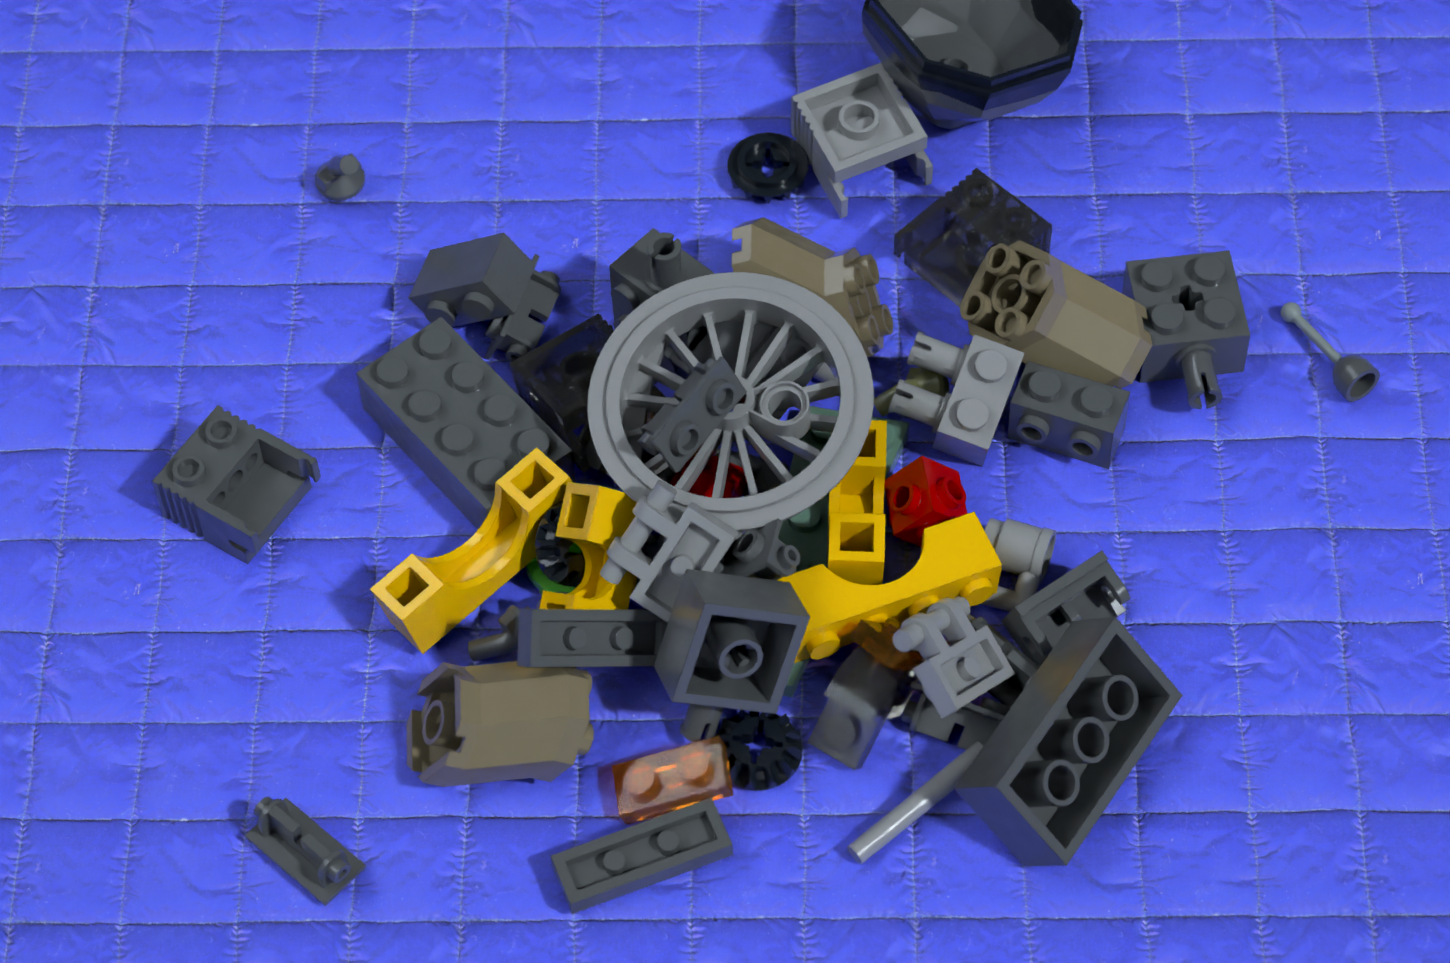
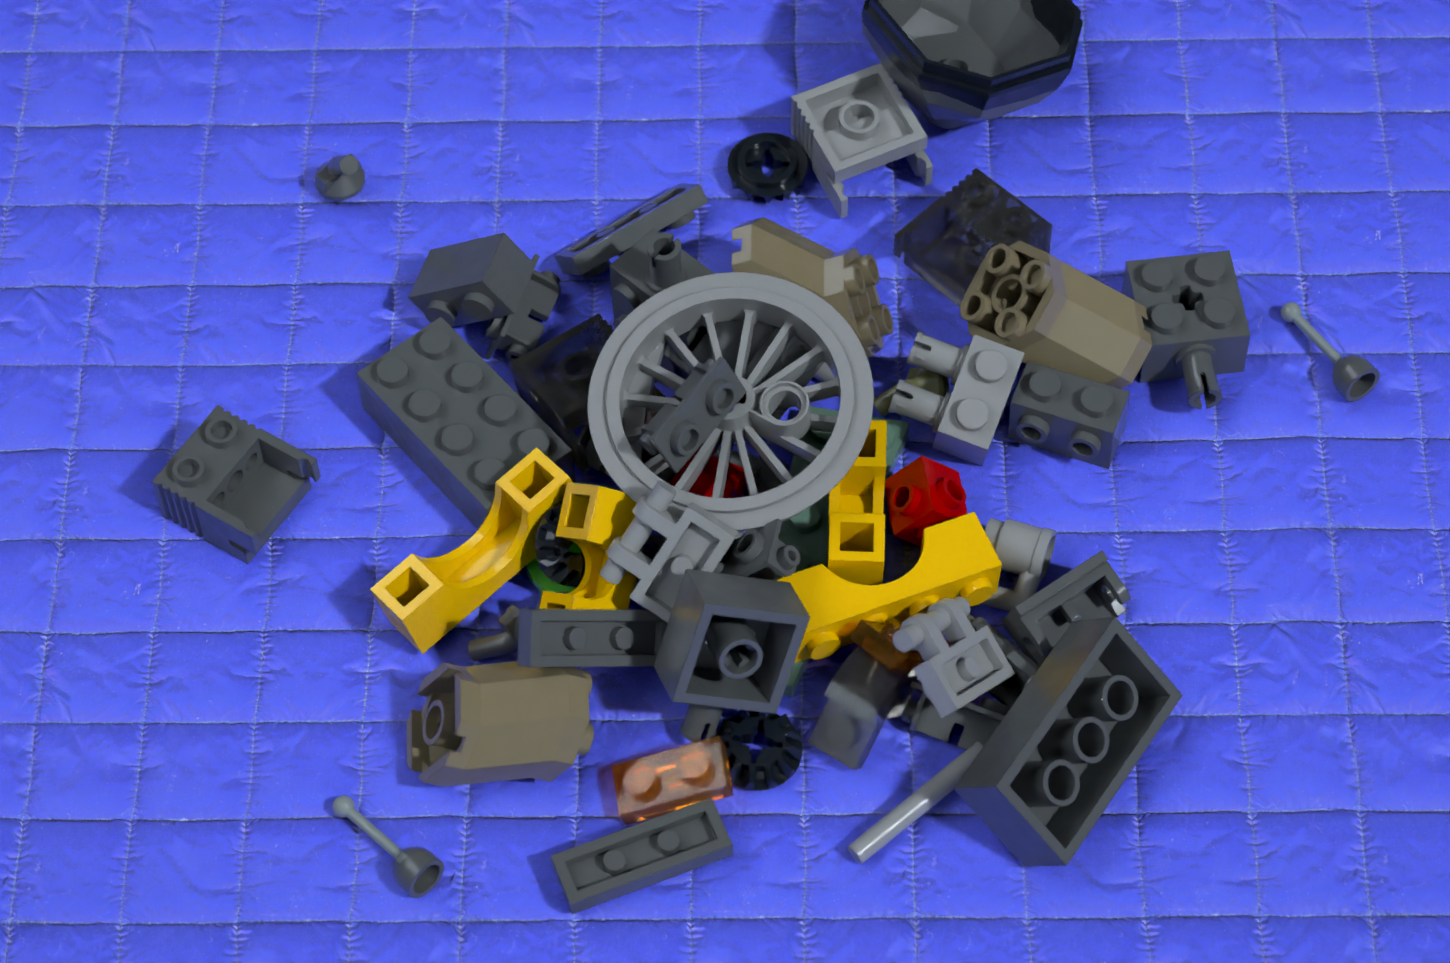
(303, 849): dark grey hinge -> none
(414, 867): none -> dark grey hinge
(669, 210): none -> dark grey plate

